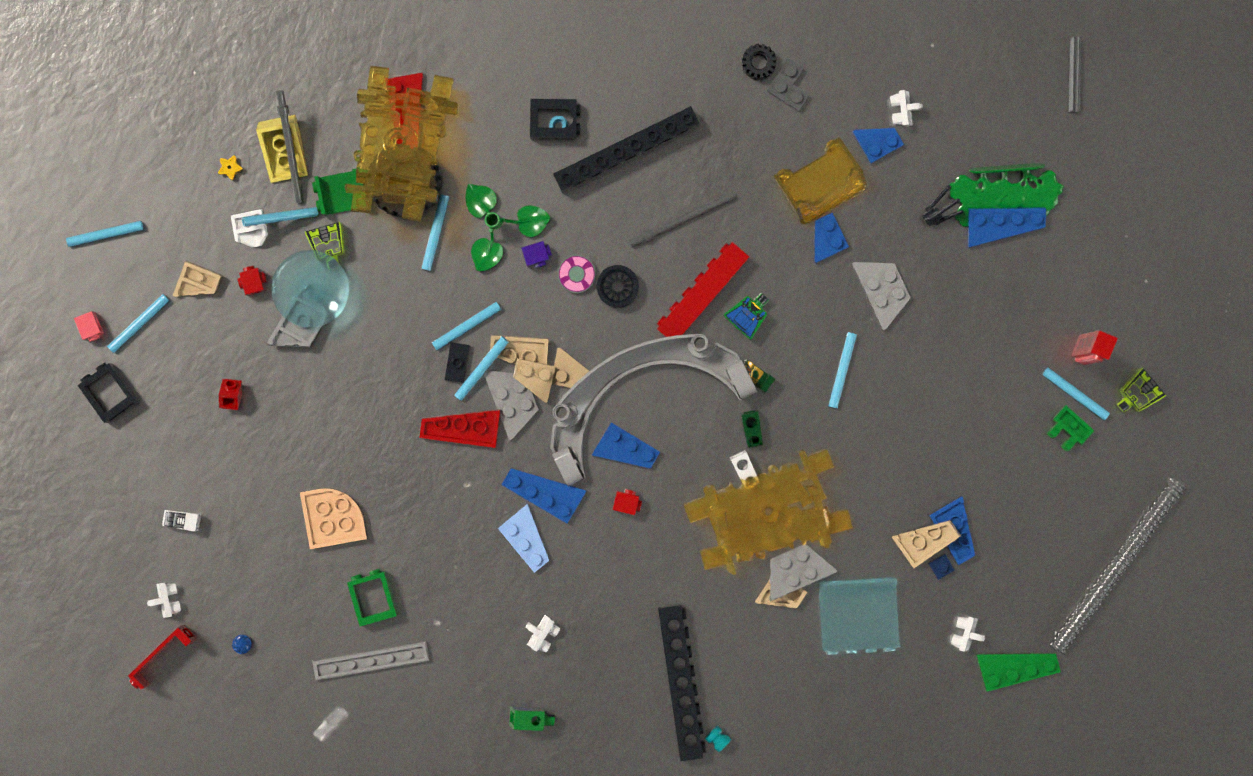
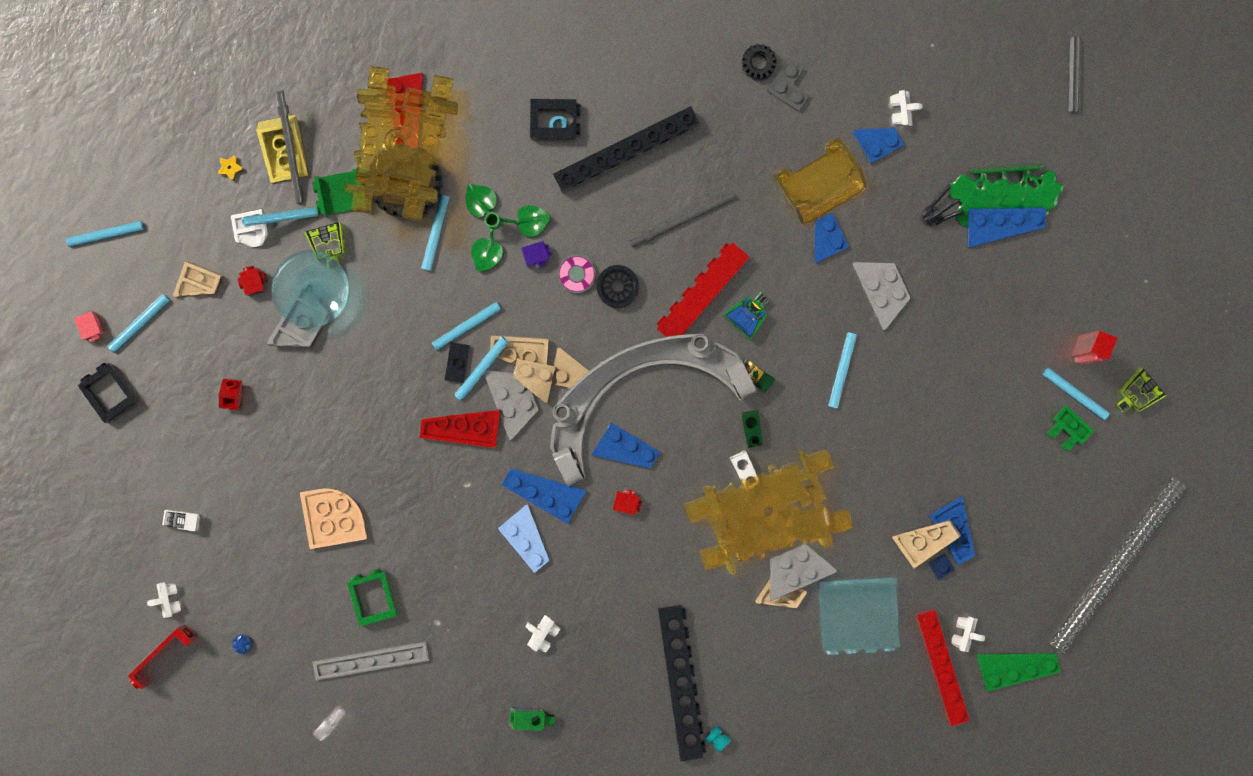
(942, 667): none -> red brick

